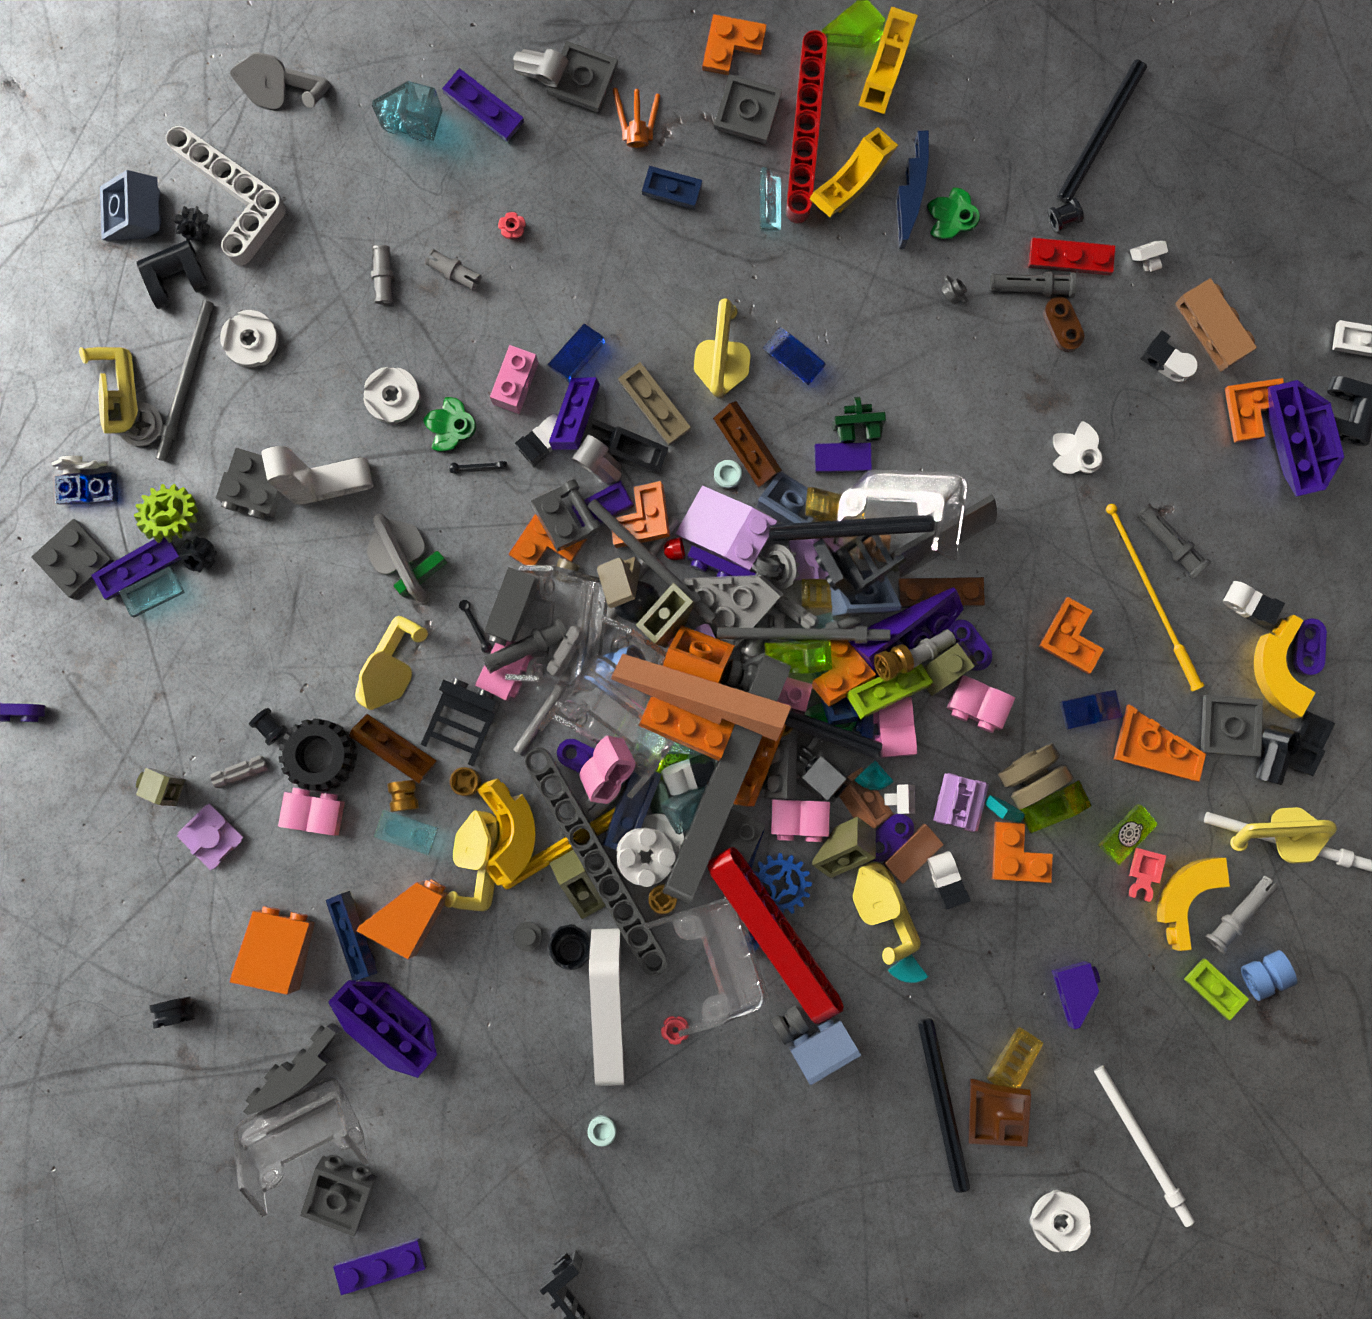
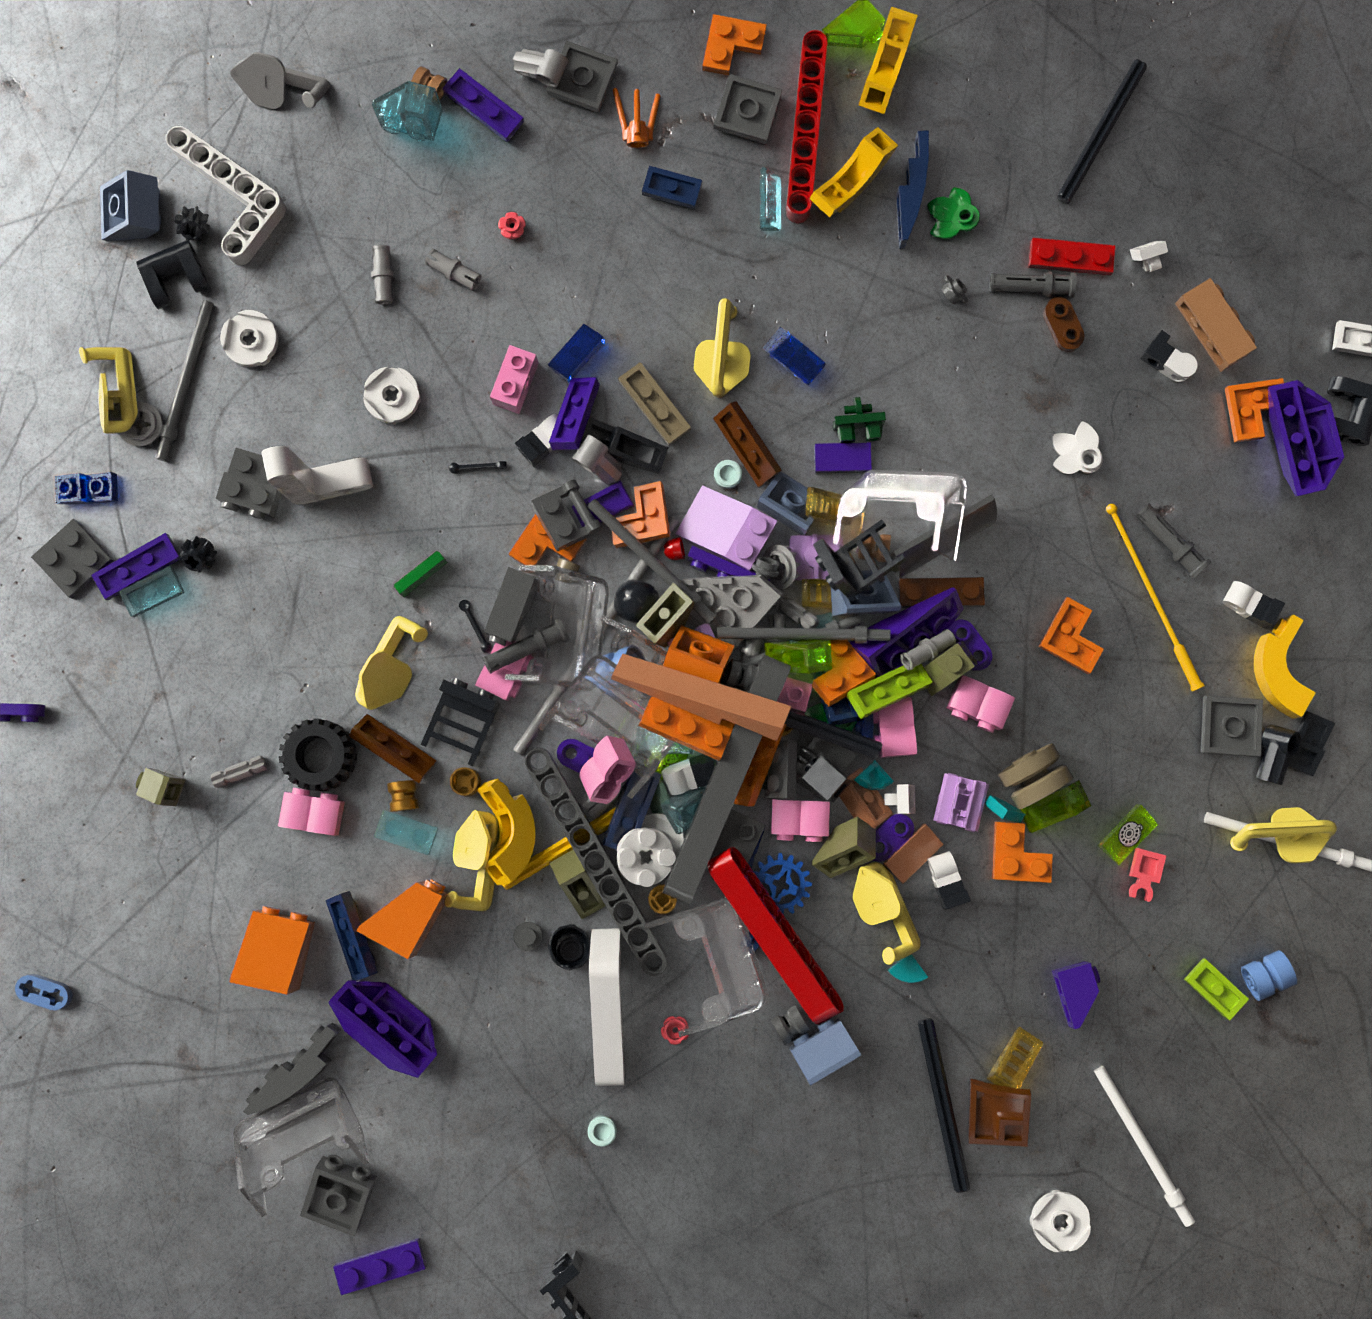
(41, 998): none -> medium blue beam
(74, 464): white plate -> none
(166, 513): lime gear -> none
(171, 1012): black wheel -> none
(210, 836): lavender piece -> none
(268, 726): black bush -> none
(394, 548): light grey piece -> none
(424, 77): none -> medium nougat wheel
(446, 422): plate -> none
(565, 651): light grey axle -> none
(619, 580): slope -> none
(852, 528): black axle -> none
(893, 662): pearl gold wheel -> none
(1065, 215): black bush -> none
(1091, 709): clear blue slope -> none
(1152, 747): orange wing -> none
(1180, 892): yellow arch -> none
(1233, 924): light grey pin -> none
(1312, 648): dark purple plate -> none

